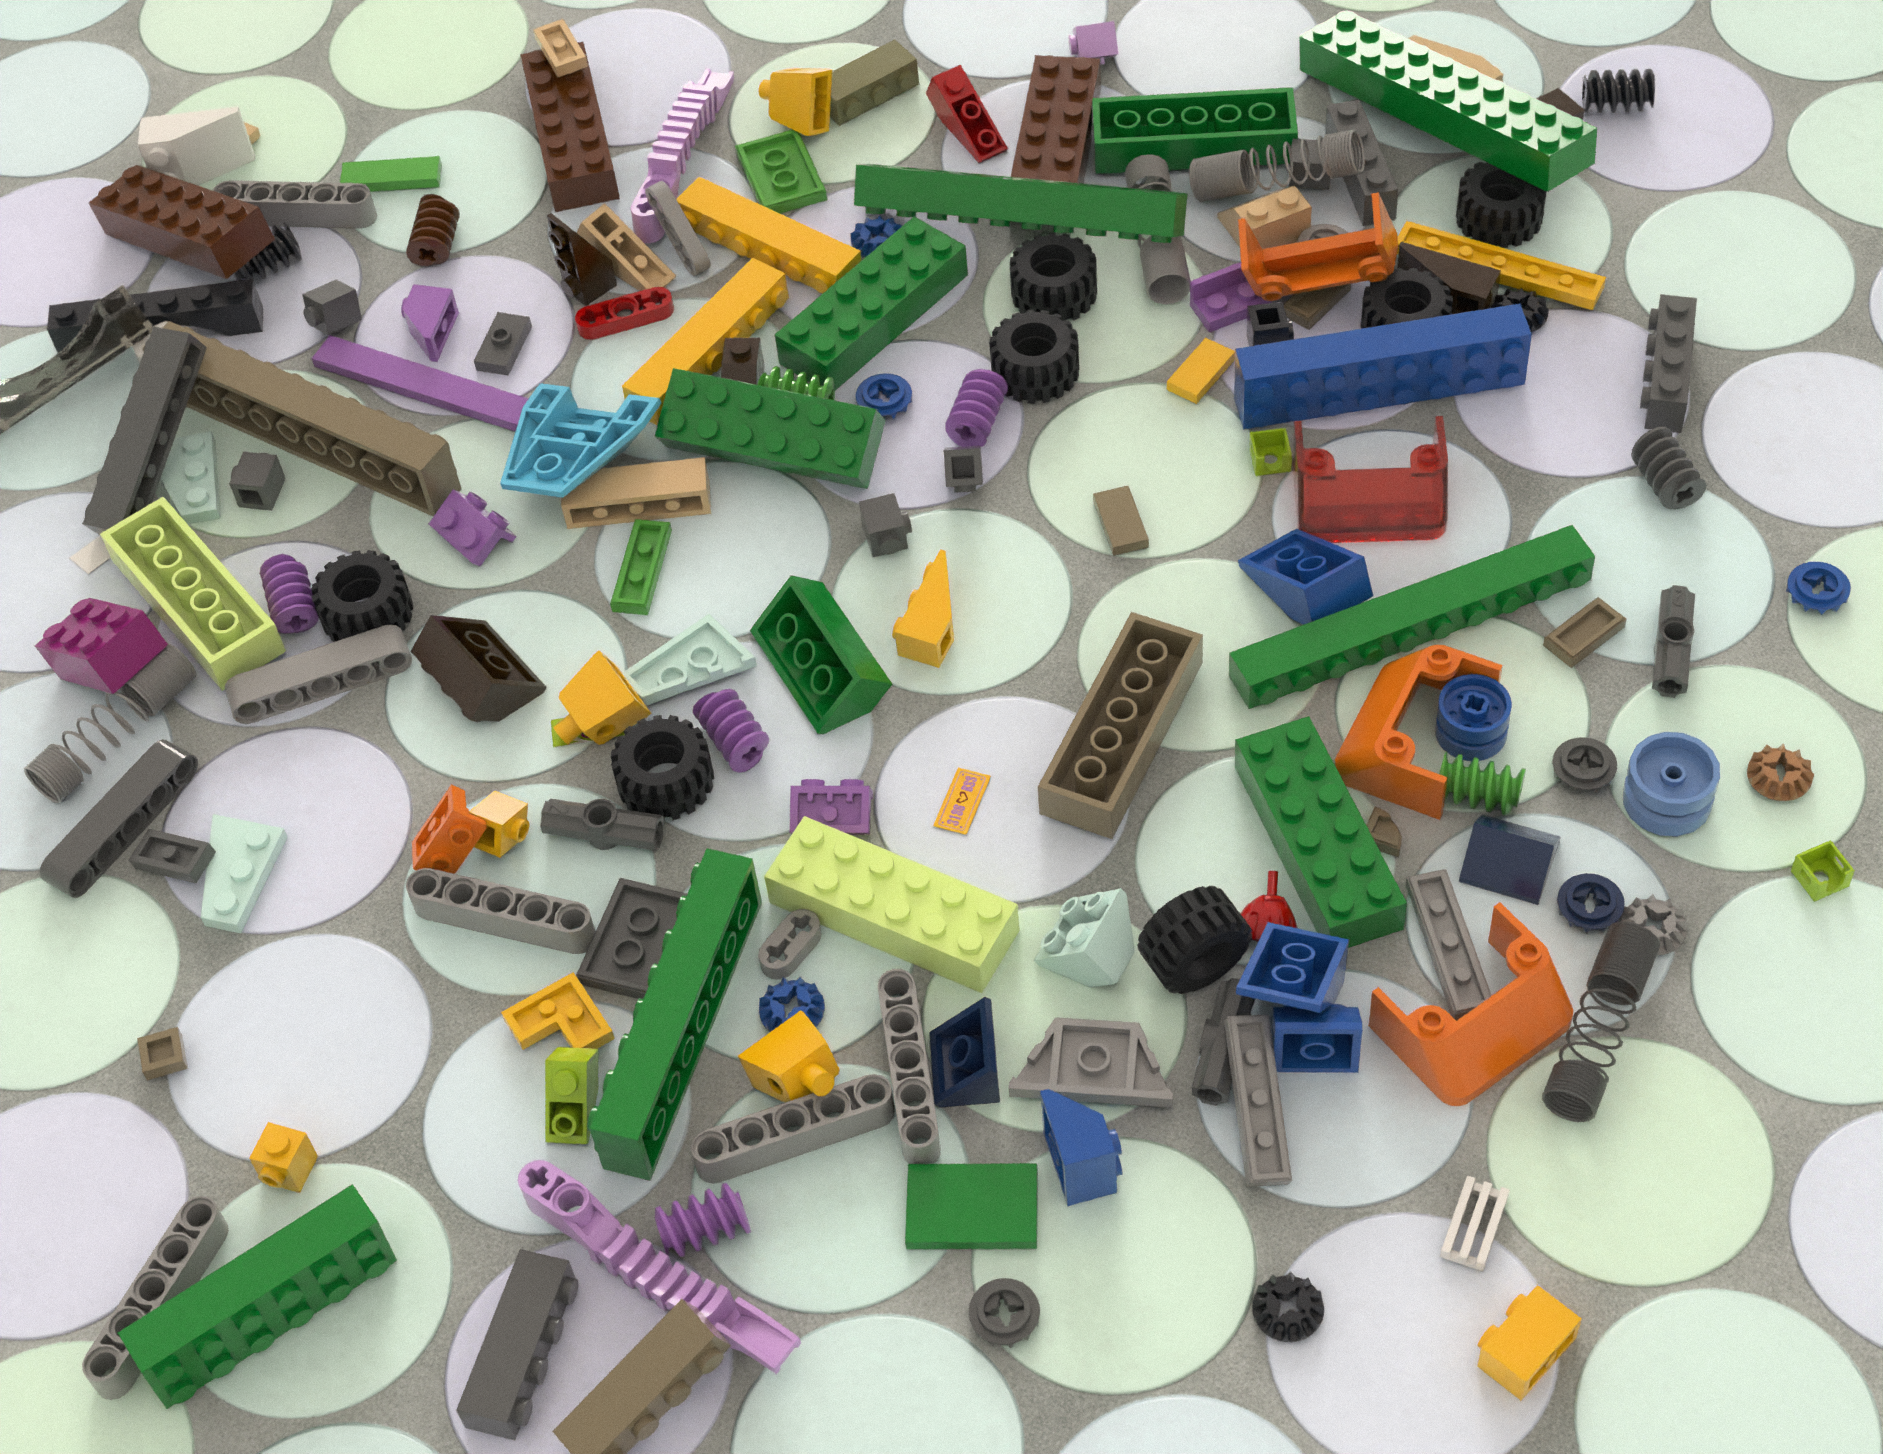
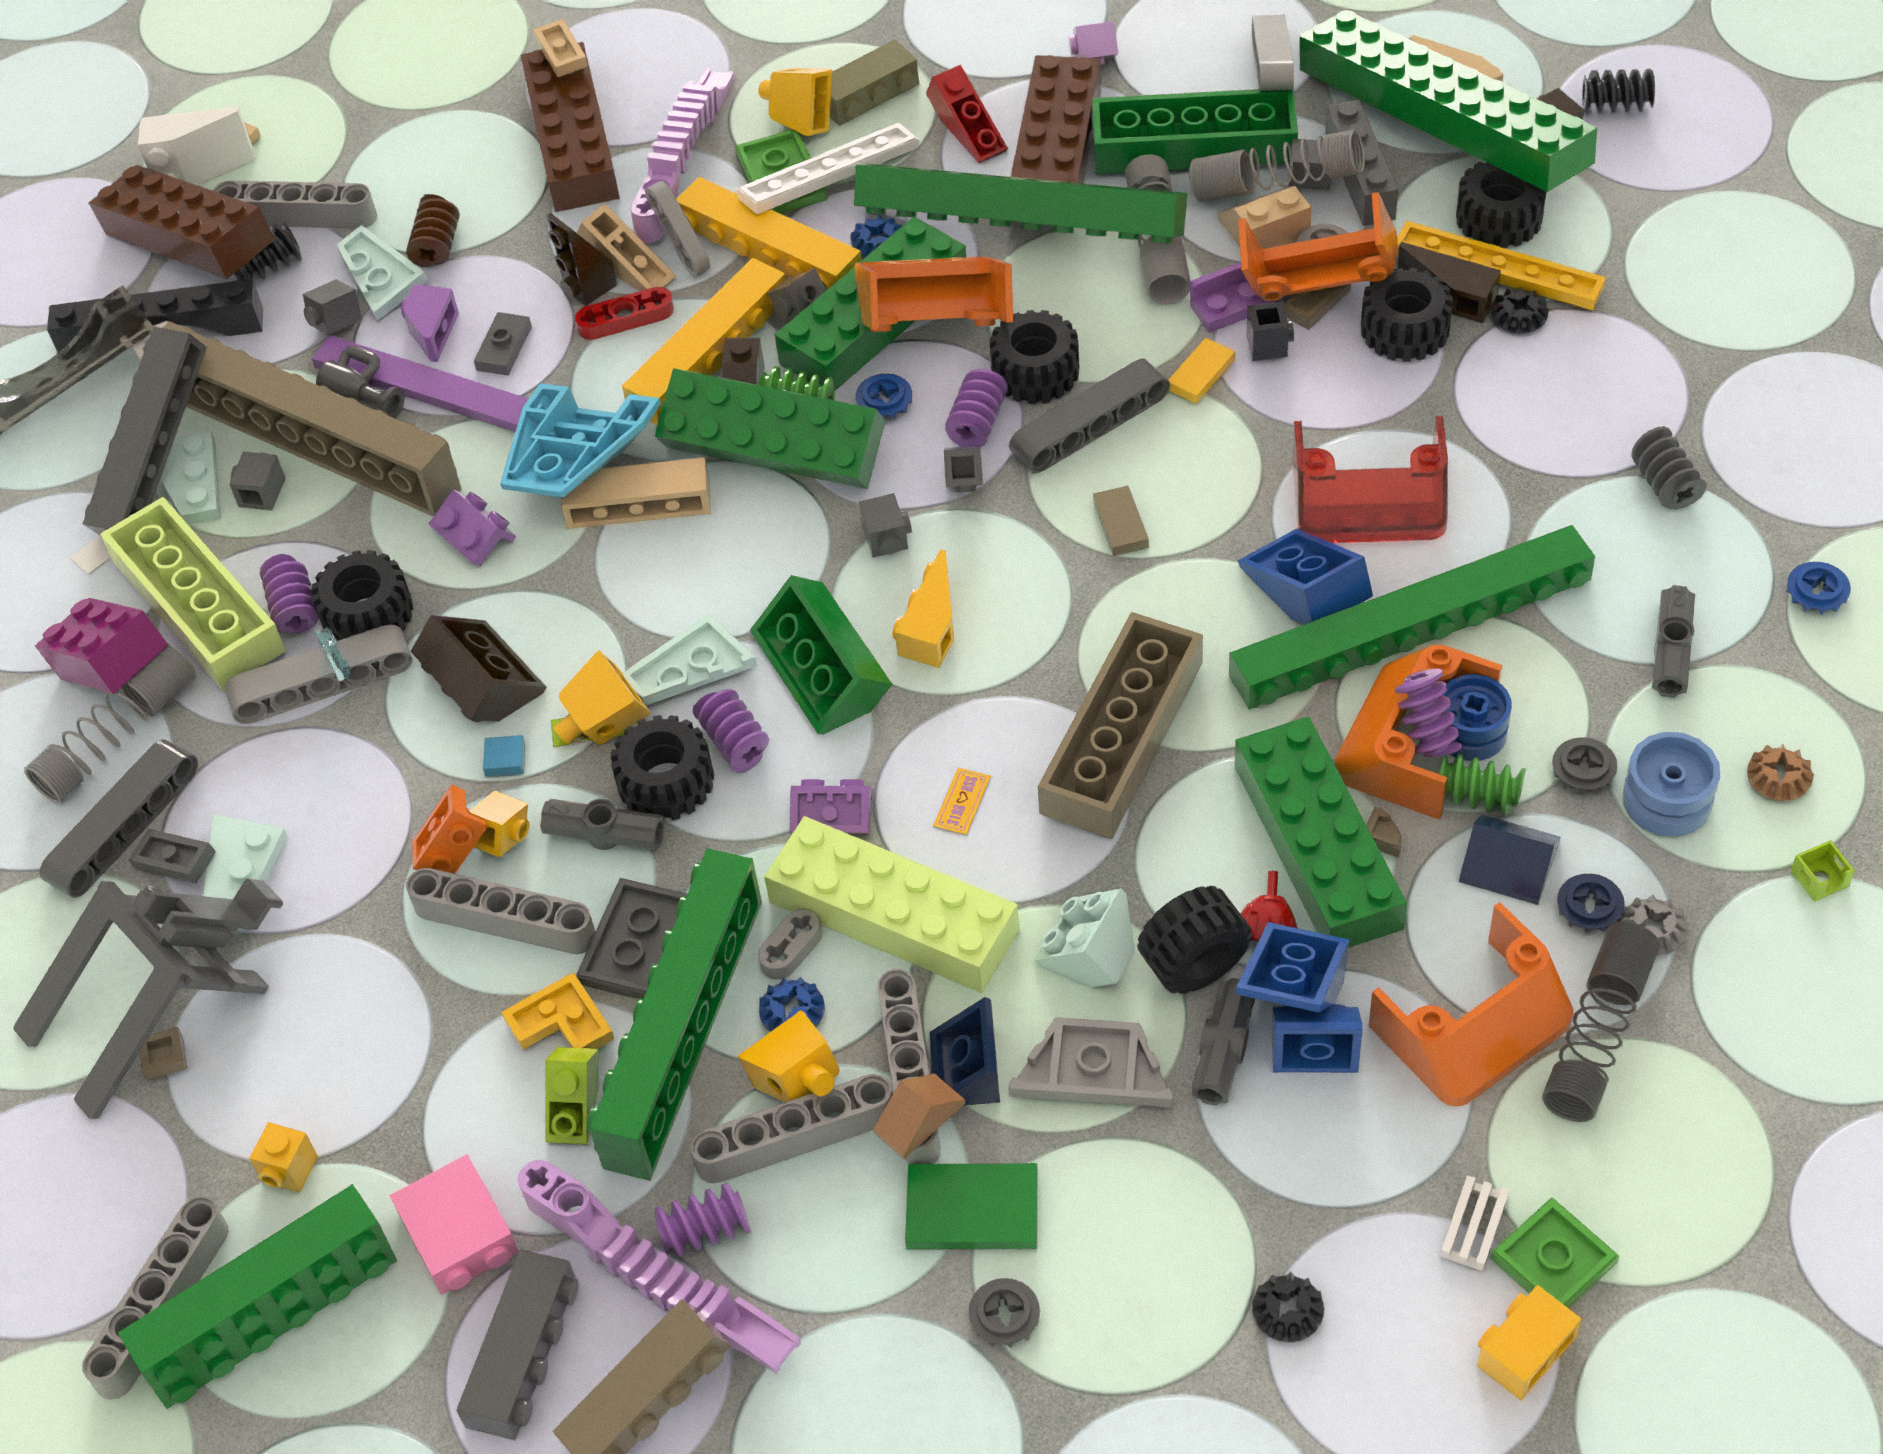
(186, 922): none -> dark grey piece
(332, 654): none -> clear light blue tile
(349, 383): none -> dark grey piece
(379, 270): none -> light aqua wing
(394, 173): bright green tile -> none
(454, 1224): none -> bright pink brick
(504, 755): none -> dark azure tile
(641, 567): bright green tile -> none
(796, 294): none -> dark grey brick
(826, 168): none -> white tile
(916, 1112): none -> medium nougat slope
(934, 290): none -> orange windscreen
(1054, 276): black tyre -> none
(1080, 1148): blue slope -> none
(1089, 415): none -> dark grey beam
(1257, 1100): light grey tile -> none
(1272, 52): none -> beam
(1274, 443): lime piece -> none
(1381, 366): blue brick -> none
(1429, 713): none -> medium lavender piece
(1448, 941): light grey tile -> none
(1555, 1254): none -> bright green tile
(1584, 632): dark tan tile -> none
(1670, 362): dark grey brick -> none

